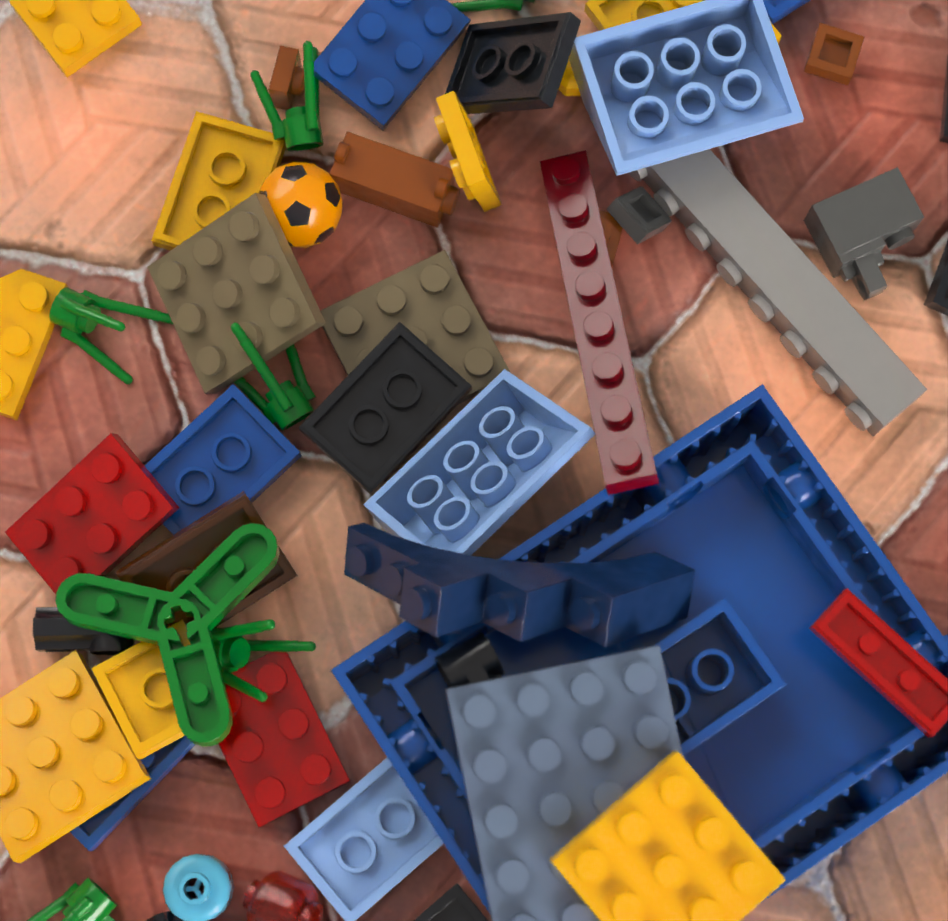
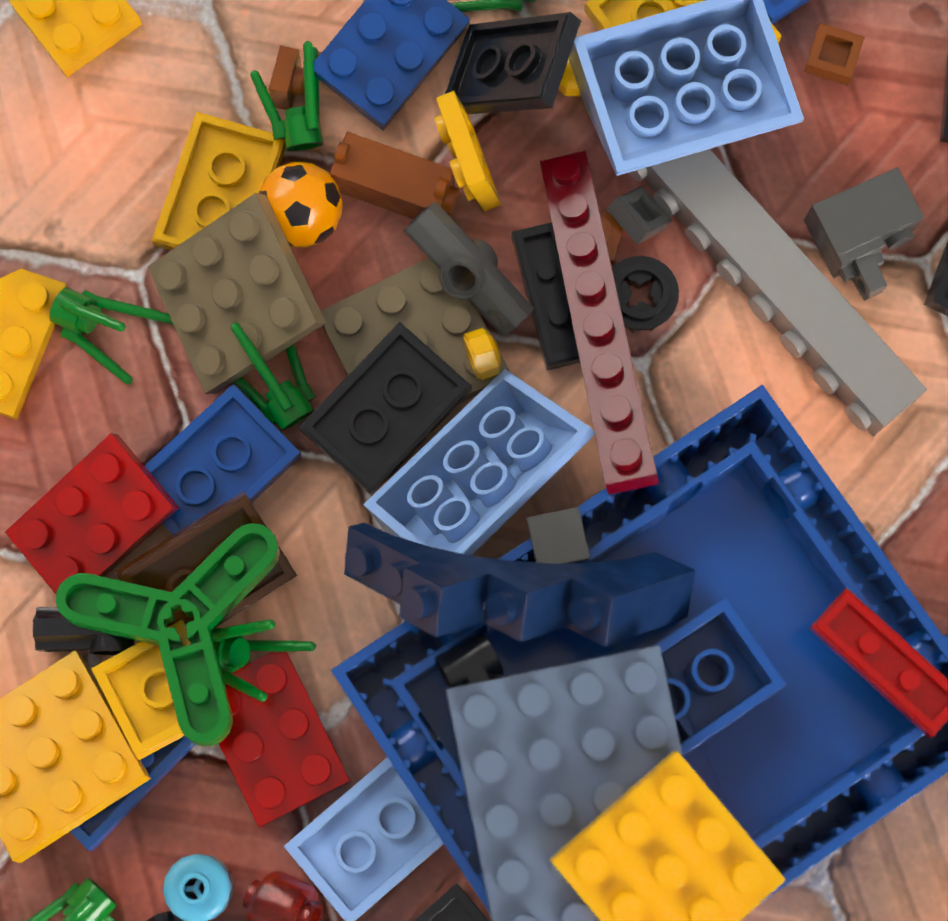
(455, 257): none -> dark grey piece
(482, 353): none -> yellow tile
(546, 292): none -> black tile
(558, 537): none -> dark grey tile
(663, 292): none -> black gear

